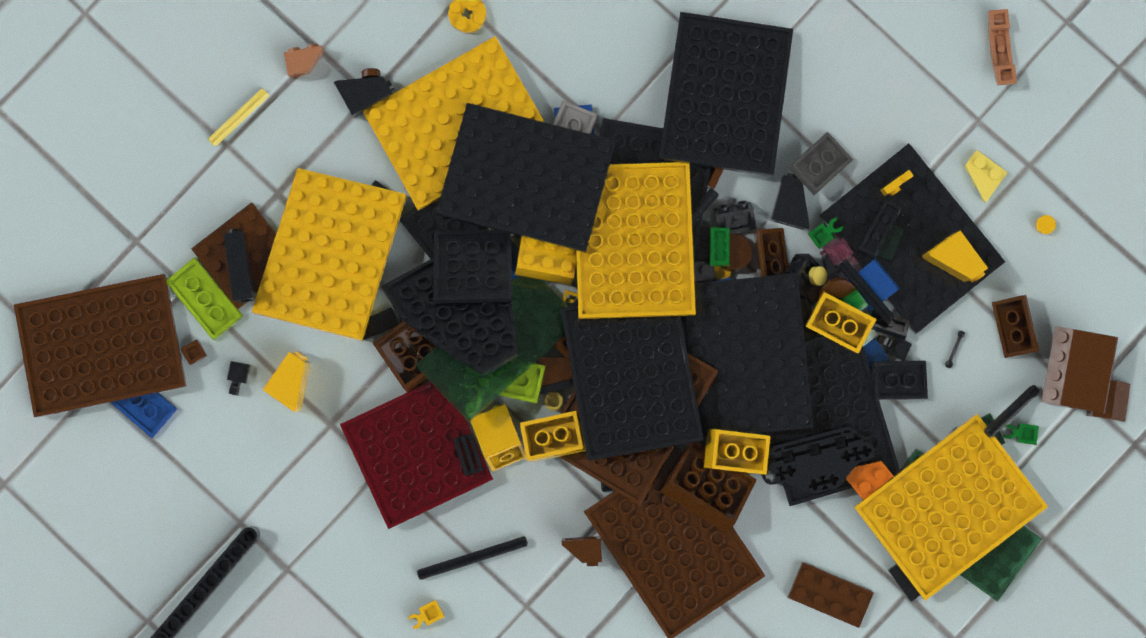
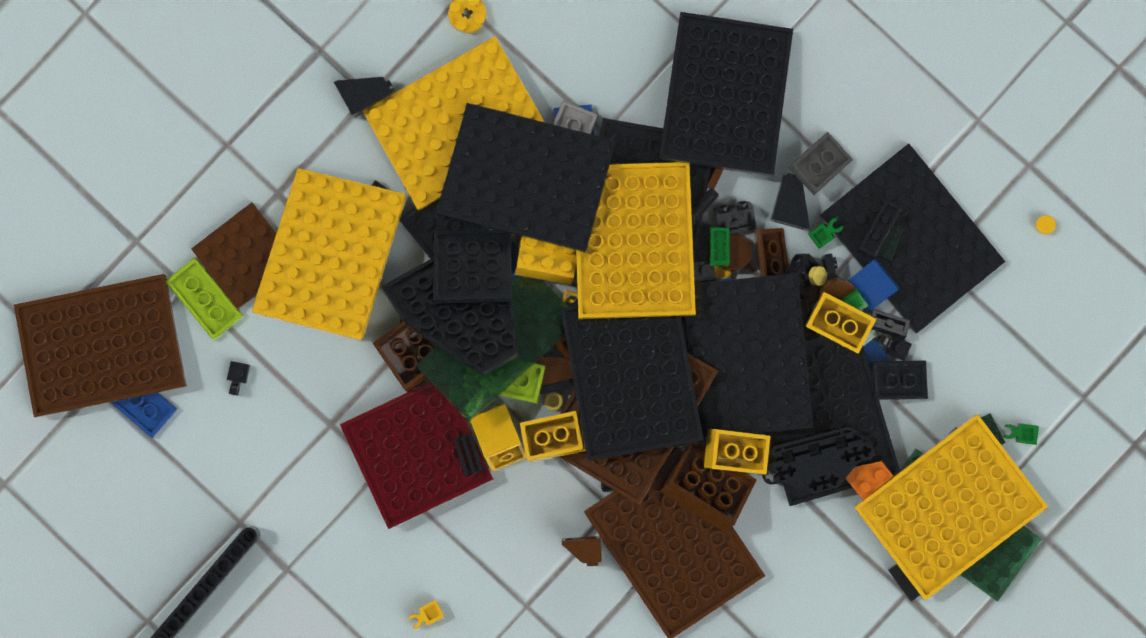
(194, 352): reddish brown plate -> none
(238, 117): light yellow axle -> none
(239, 266): black slope -> none
(290, 381): yellow slope -> none
(302, 61): nougat slope -> none
(370, 72): reddish brown tile -> none
(380, 323): black tile -> none
(472, 558): black axle -> none
(830, 594): reddish brown plate -> none
(838, 251): clear pink panel -> none
(866, 291): black axle -> none
(893, 187): yellow plate -> none
(949, 364): black hinge -> none
(957, 258): yellow slope -> none
(984, 174): light yellow wing -> none
(1000, 47): nougat slope -> none
(1011, 411): black axle -> none
(1015, 326): reddish brown slope -> none
(1079, 369): reddish brown slope -> none
(1116, 403): reddish brown slope -> none

